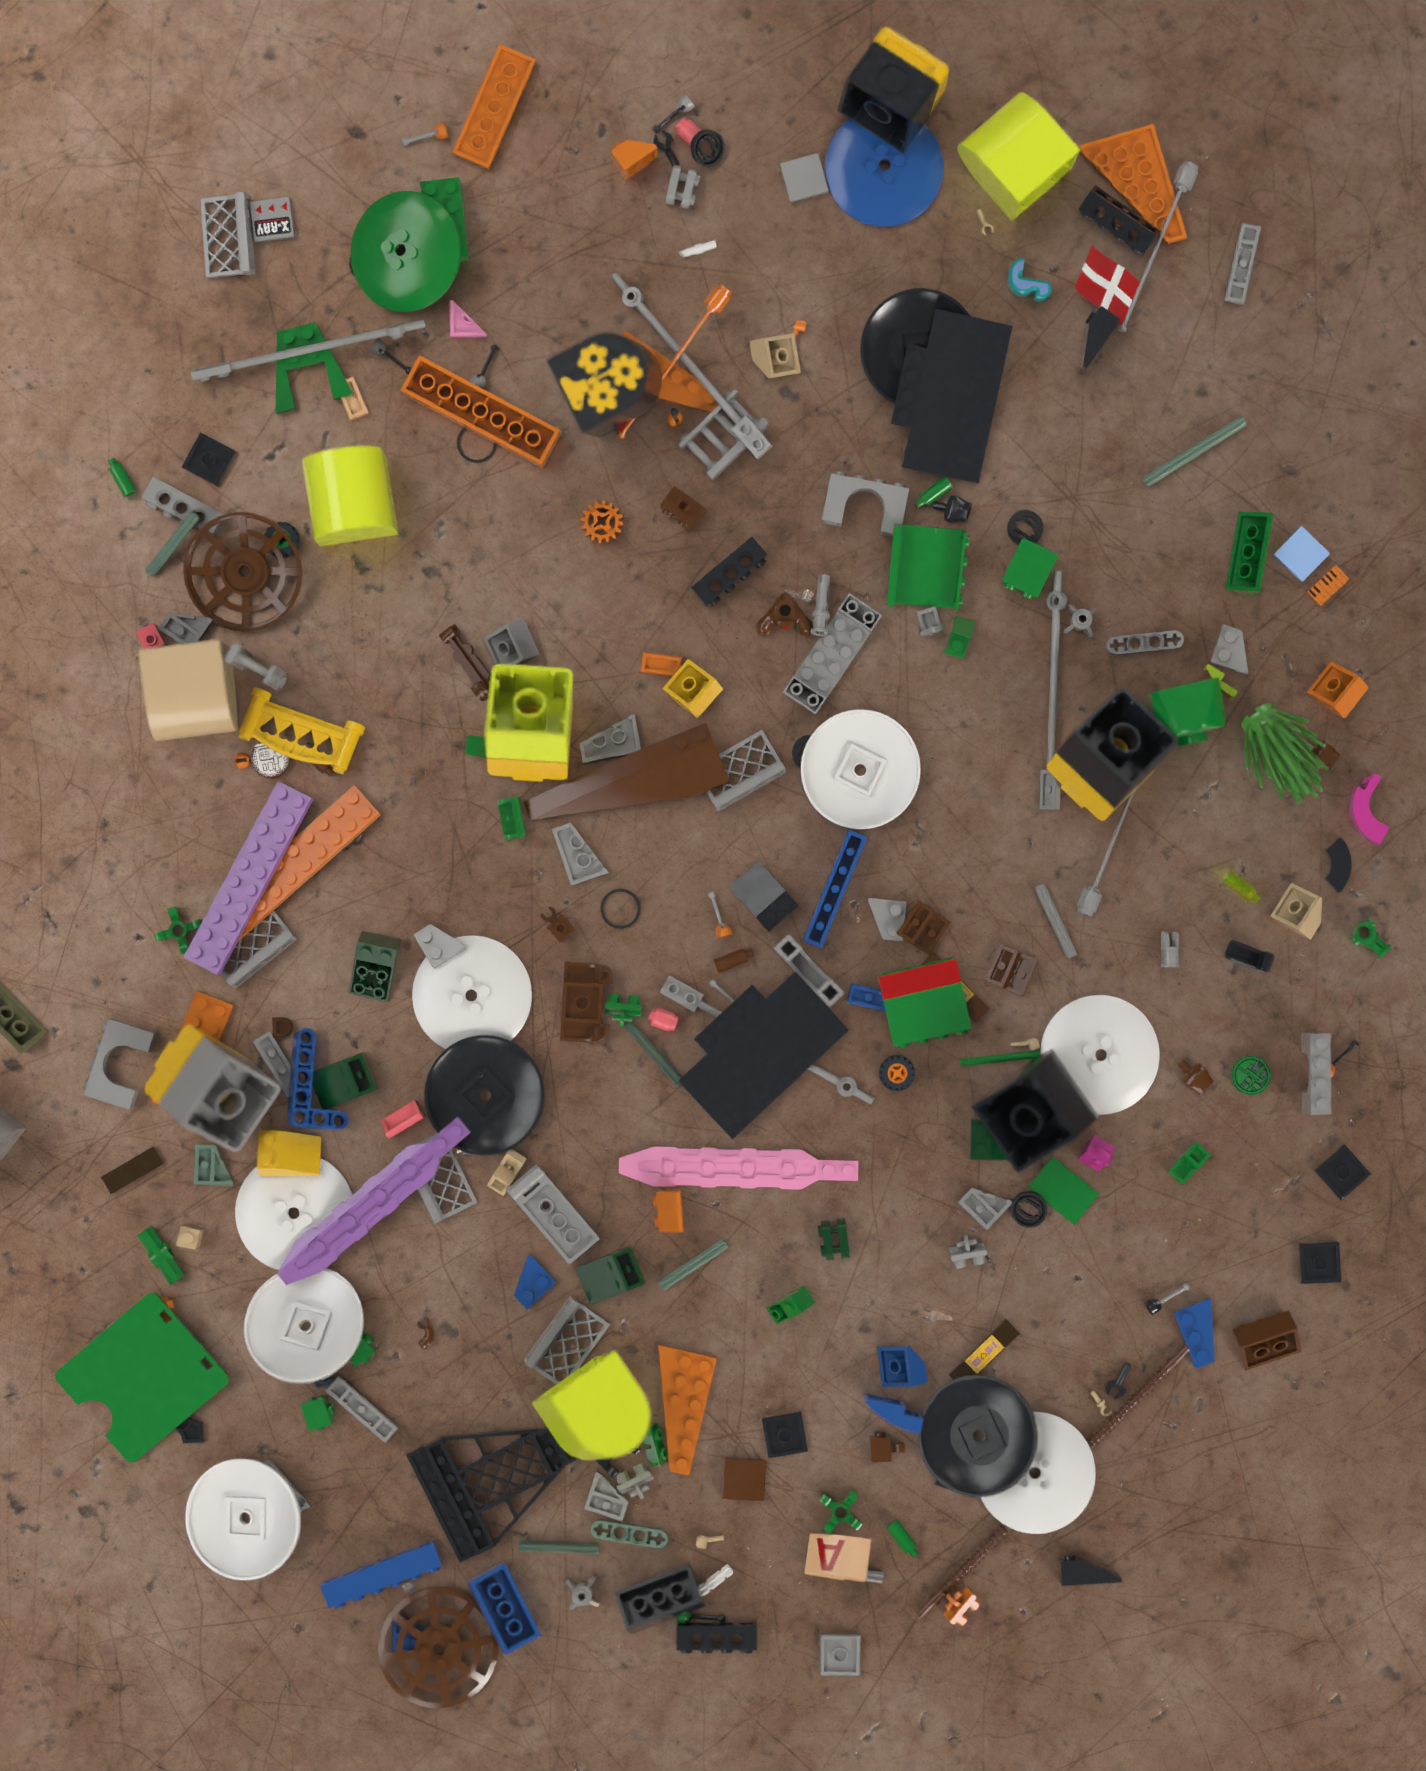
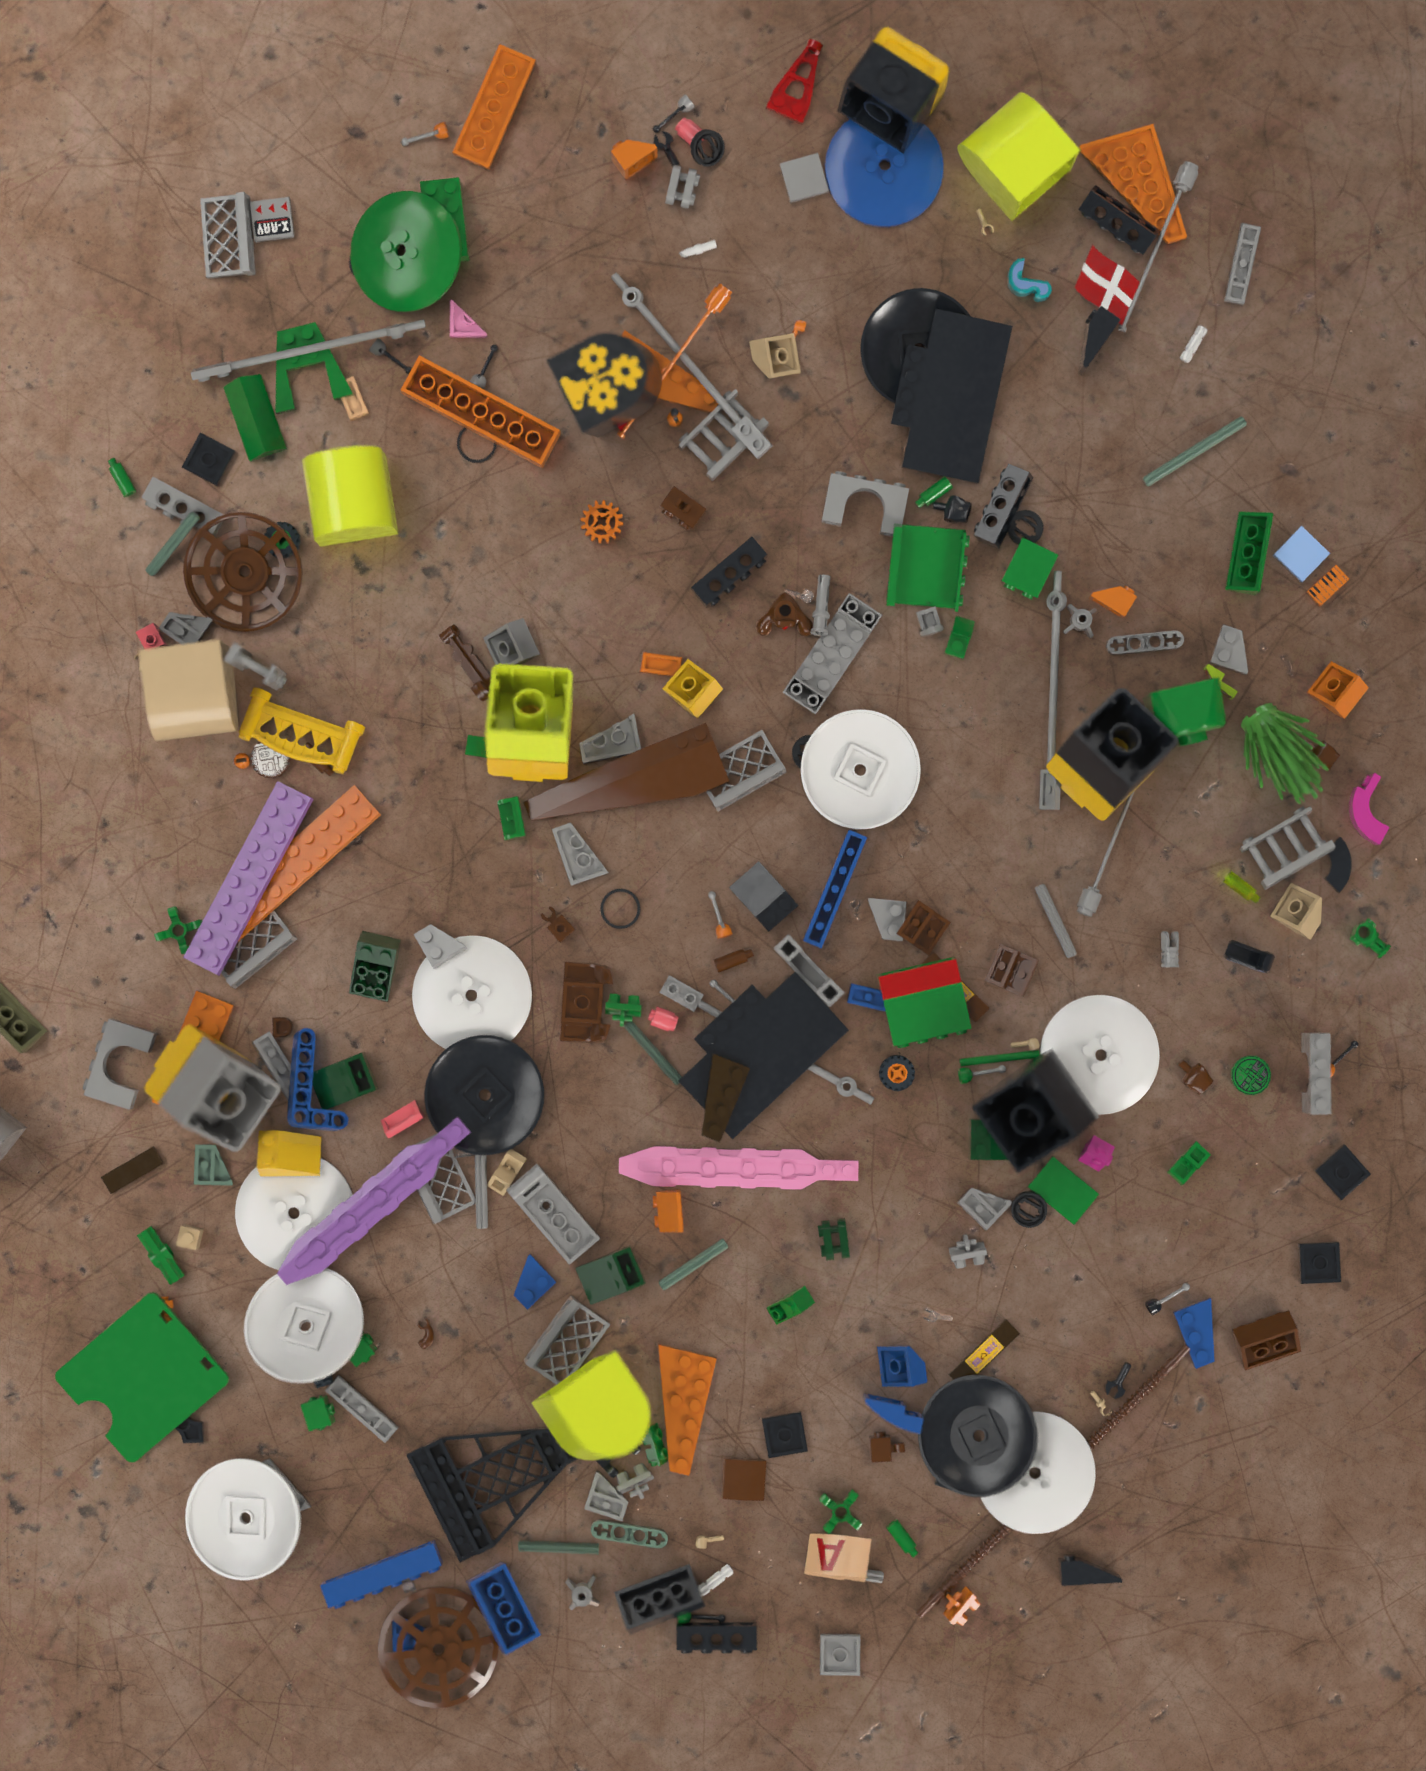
(254, 416): none -> green slope
(481, 1191): none -> light grey axle
(724, 1088): none -> dark brown wing
(787, 105): none -> red plate
(965, 1074): none -> hinge
(995, 535): none -> brick
(1116, 599): none -> orange slope
(1193, 344): none -> white axle
(1288, 867): none -> light grey fence

